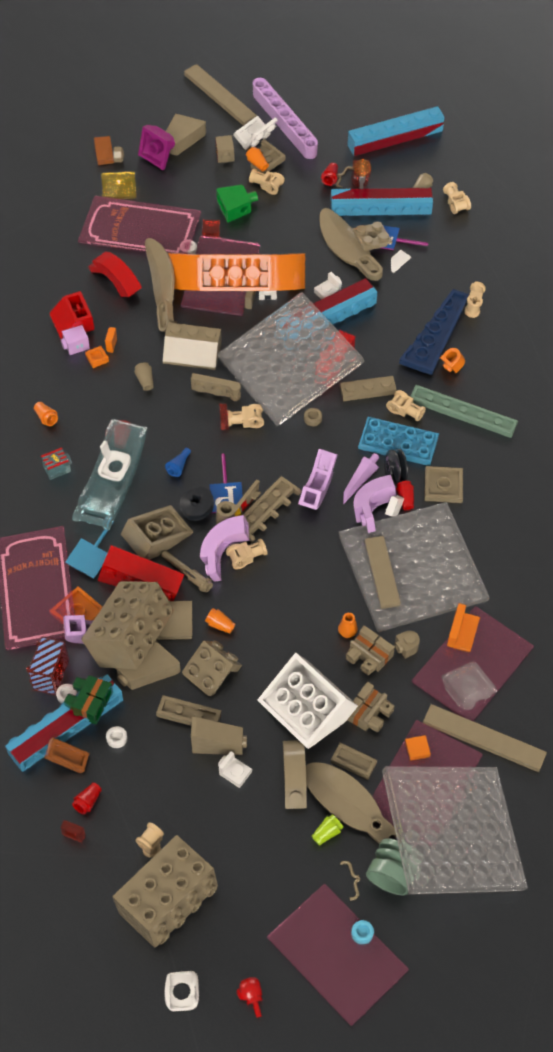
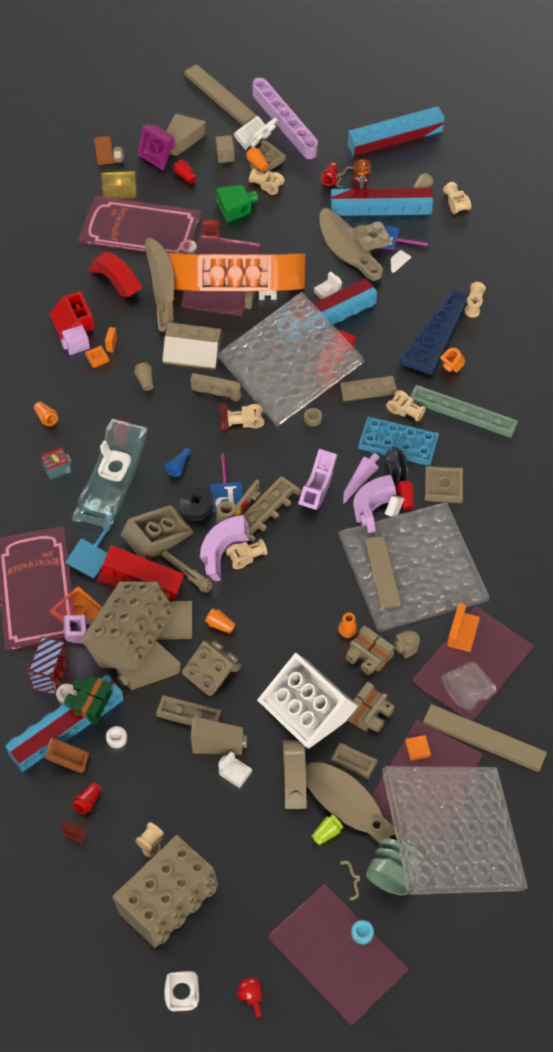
(184, 170): none -> red cone

